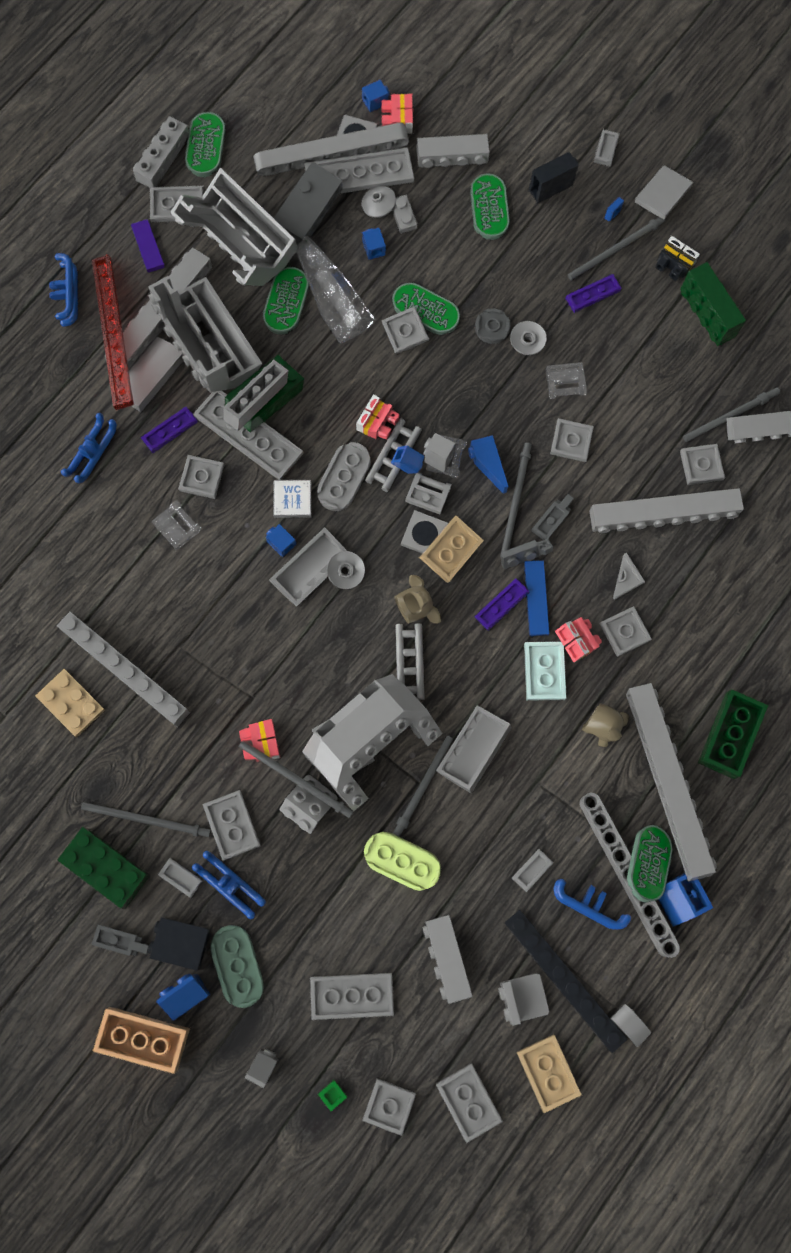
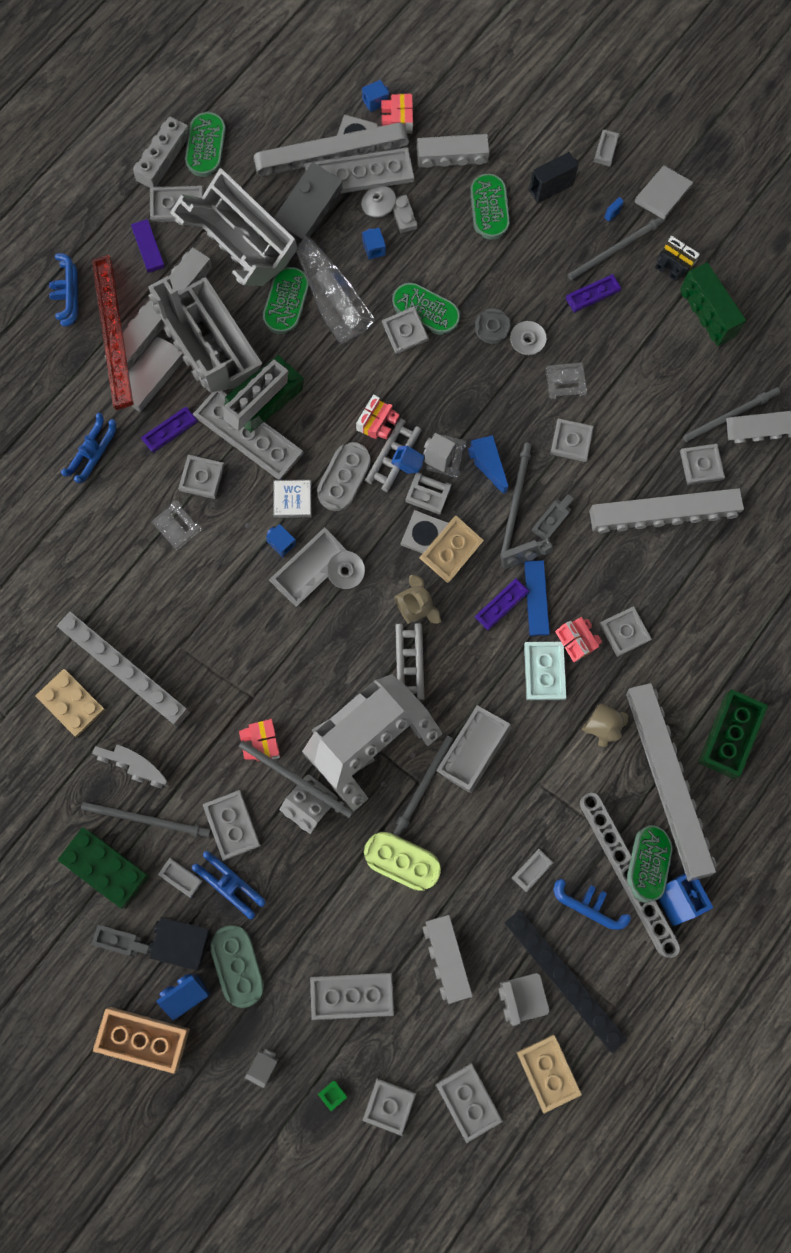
(138, 766): none -> light grey slope
(628, 577): light grey tile -> none
(631, 1025): light grey panel -> none

